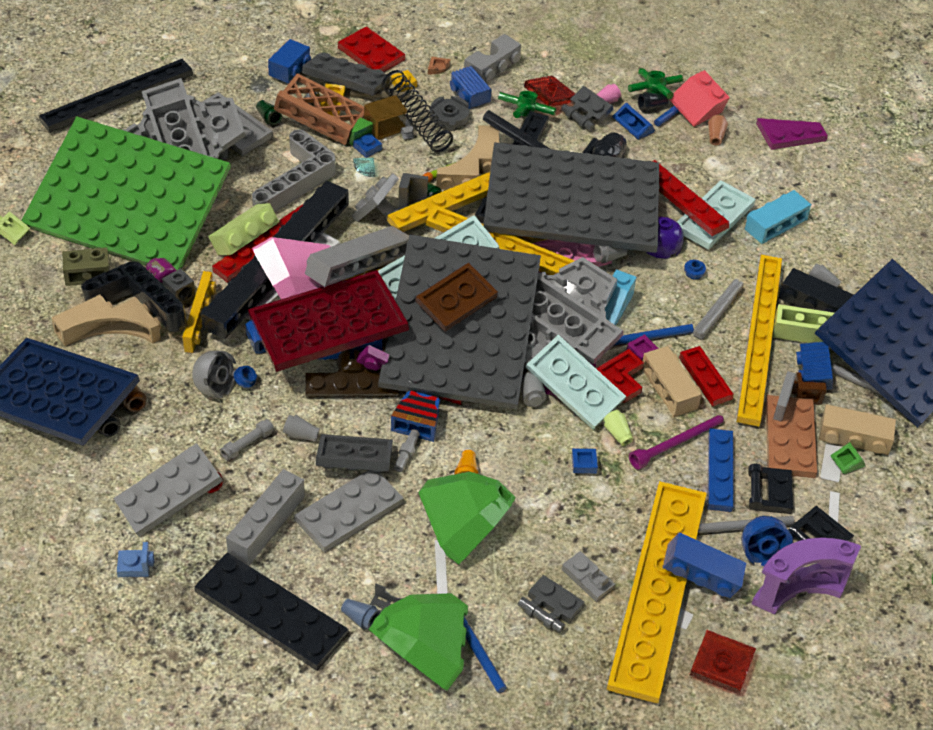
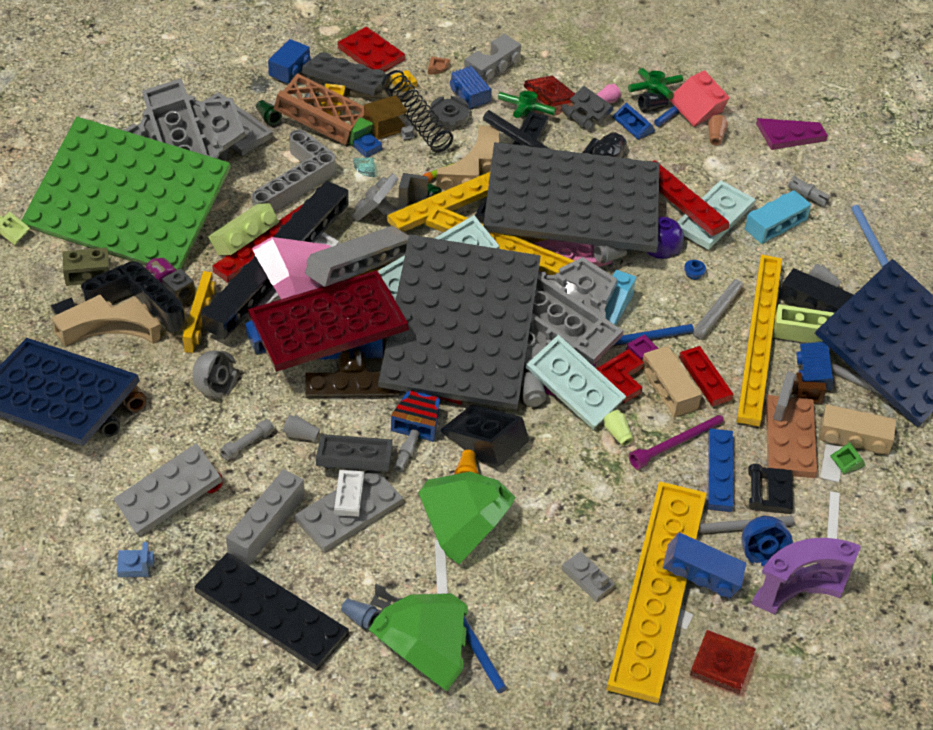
(62, 306): none -> black tile
(114, 95): black plate -> none
(245, 376): blue plate -> none
(349, 493): none -> white plate
(372, 358): magenta plate -> none
(456, 296): reddish brown plate -> none
(488, 433): none -> black slope
(553, 598): dark grey plate -> none
(584, 460): blue plate -> none
(809, 191): none -> light grey pin
(820, 526): black plate -> none
(870, 235): none -> medium blue bar

